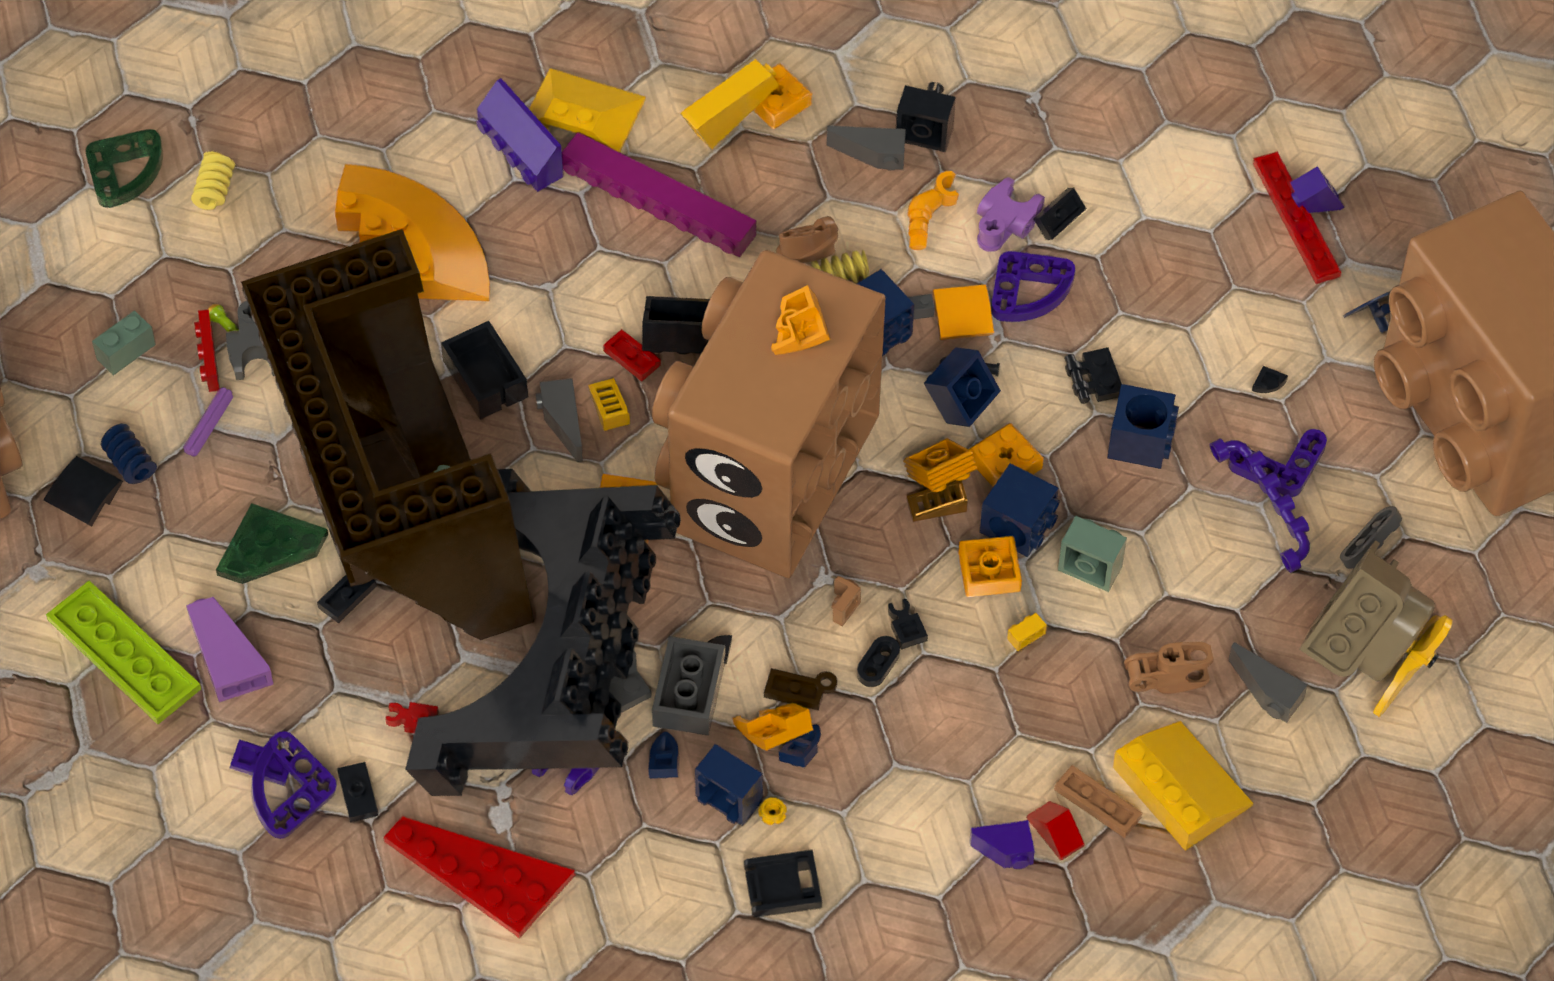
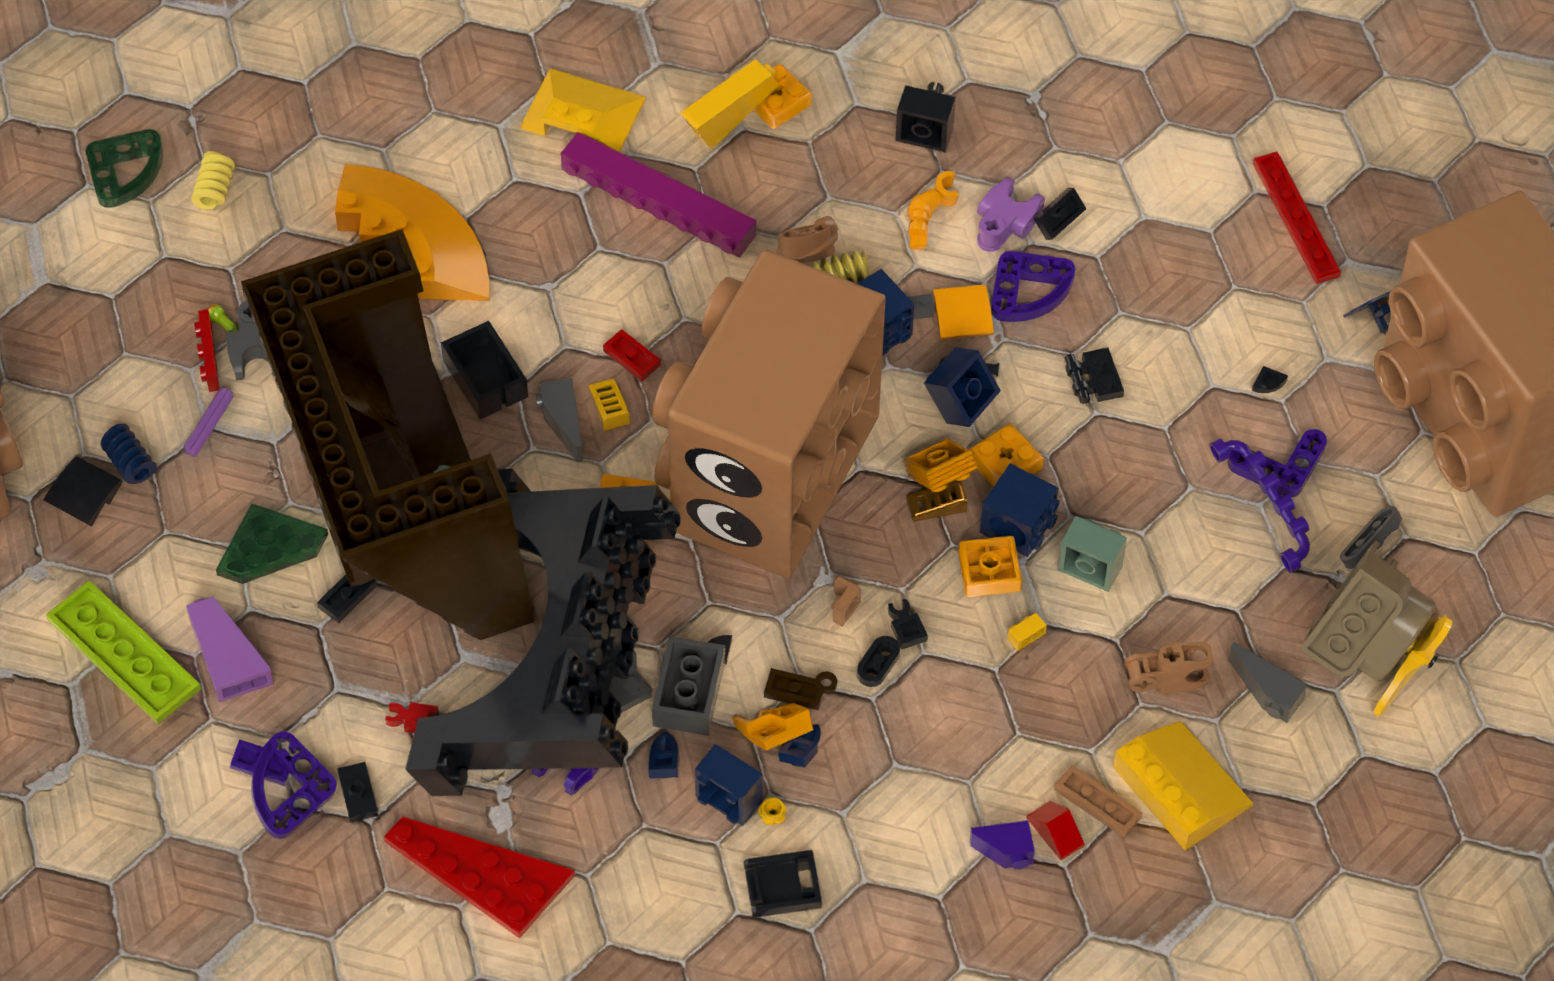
(123, 342): sand green brick -> none
(520, 136): dark purple slope -> none
(673, 325): black piece -> none
(800, 323): light orange slope -> none
(874, 146): dark grey slope -> none
(1148, 408): dark blue brick -> none
(1315, 192): dark purple slope -> none

